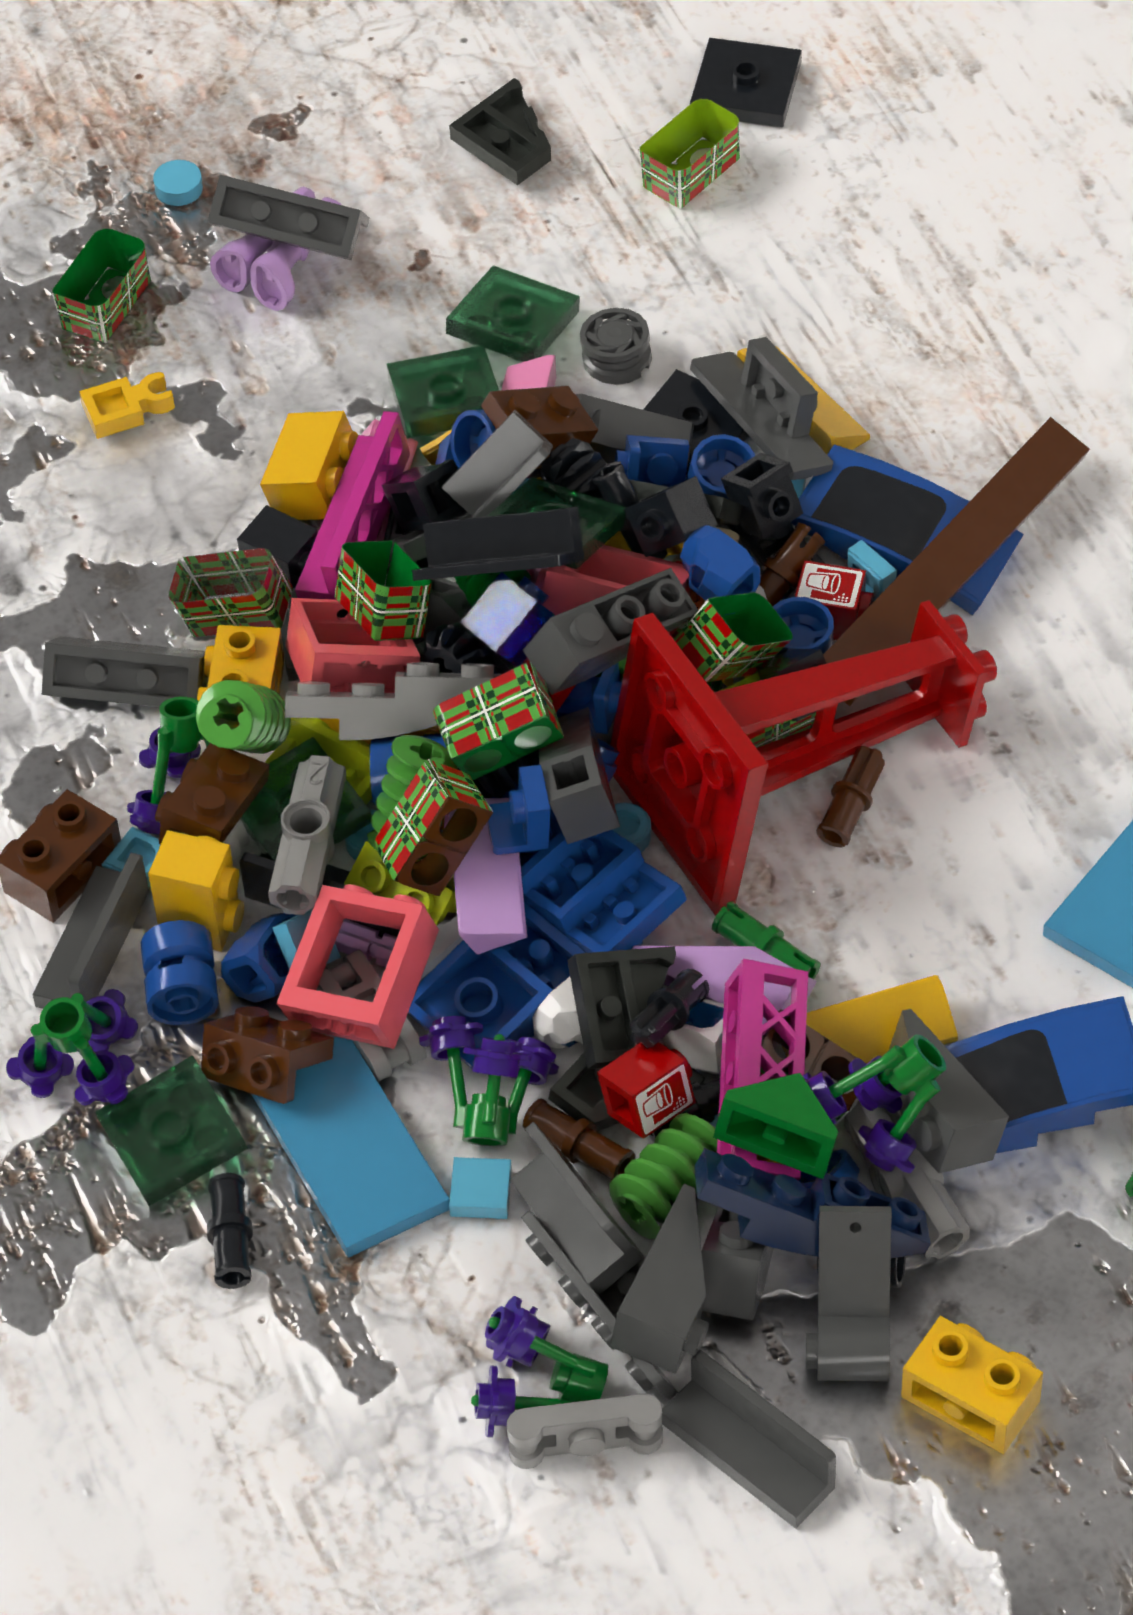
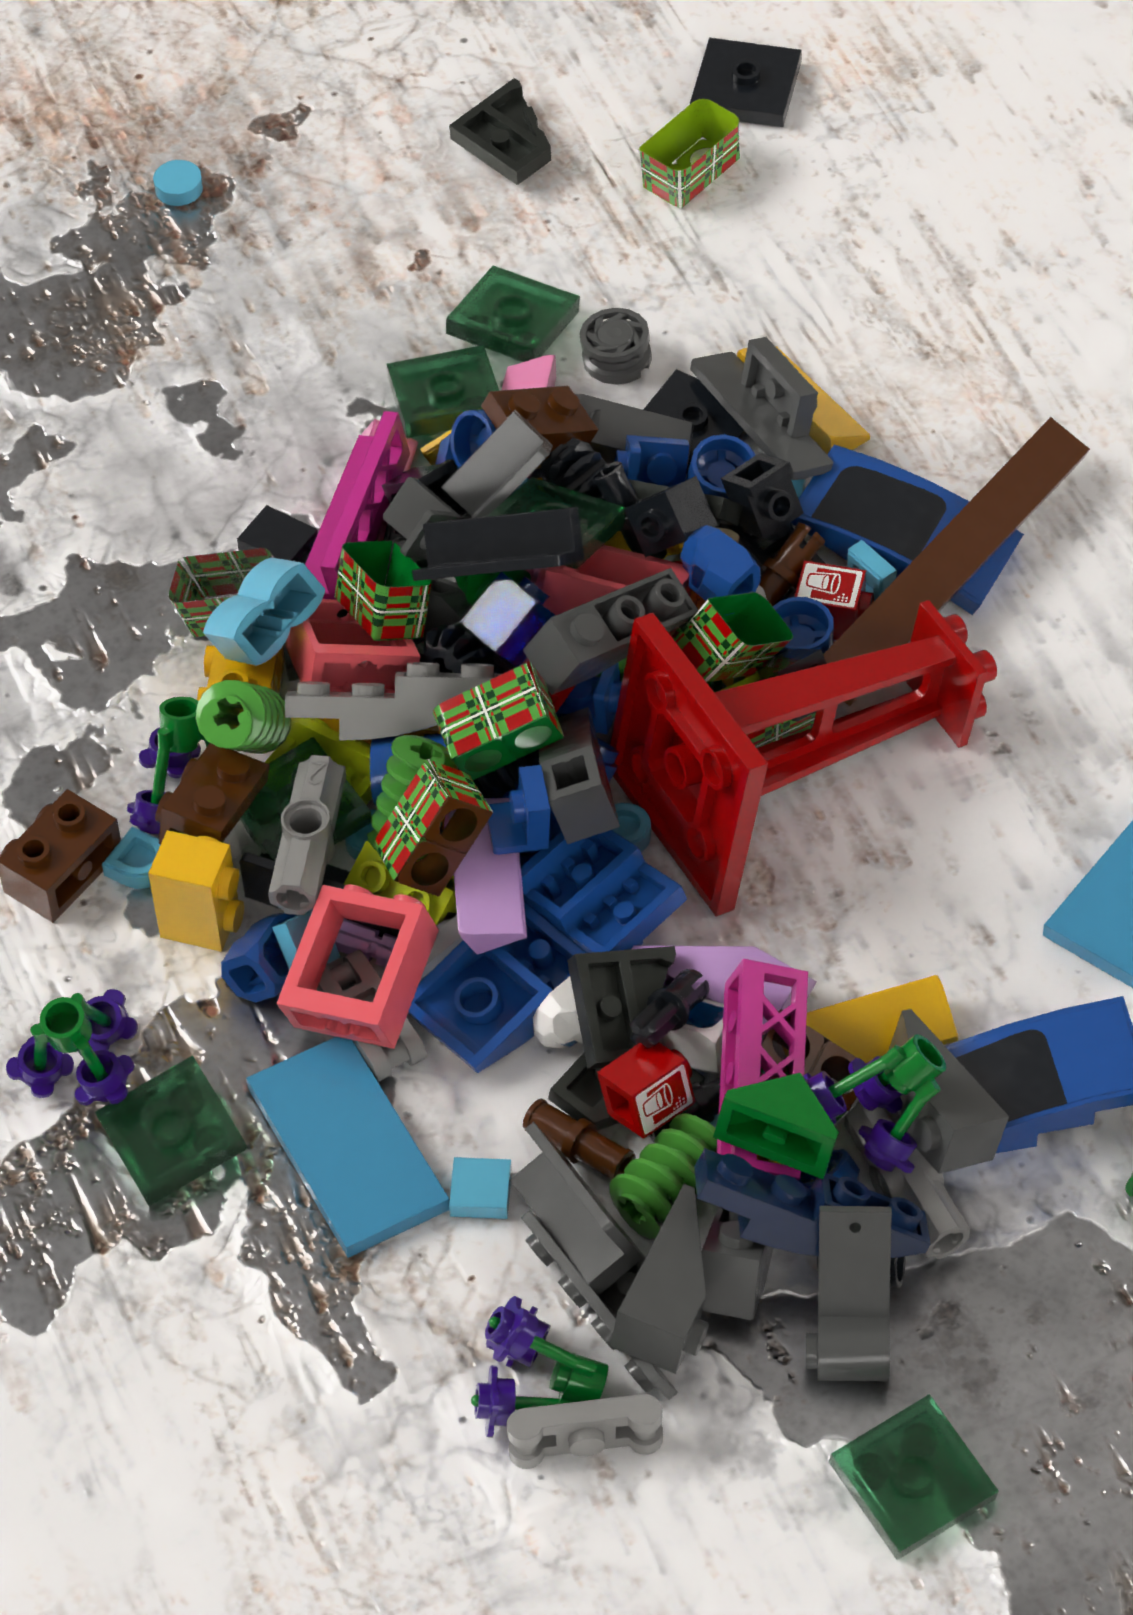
(94, 933): dark grey panel -> none
(99, 316): piece -> none
(120, 406): yellow plate -> none
(120, 671): dark grey panel -> none
(179, 972): blue wheel -> none
(229, 1231): black pin -> none
(260, 617): none -> medium azure brick
(261, 1052): reddish brown bracket -> none
(269, 272): lavender piece -> none
(286, 217): dark grey panel -> none
(308, 463): yellow brick -> none
(413, 508): none -> dark grey bracket
(526, 1060): plant -> none
(747, 931): green pin -> none
(751, 1441): dark grey panel -> none
(851, 797): reddish brown axle -> none
(913, 1476): none -> clear green plate
(972, 1383): yellow brick -> none

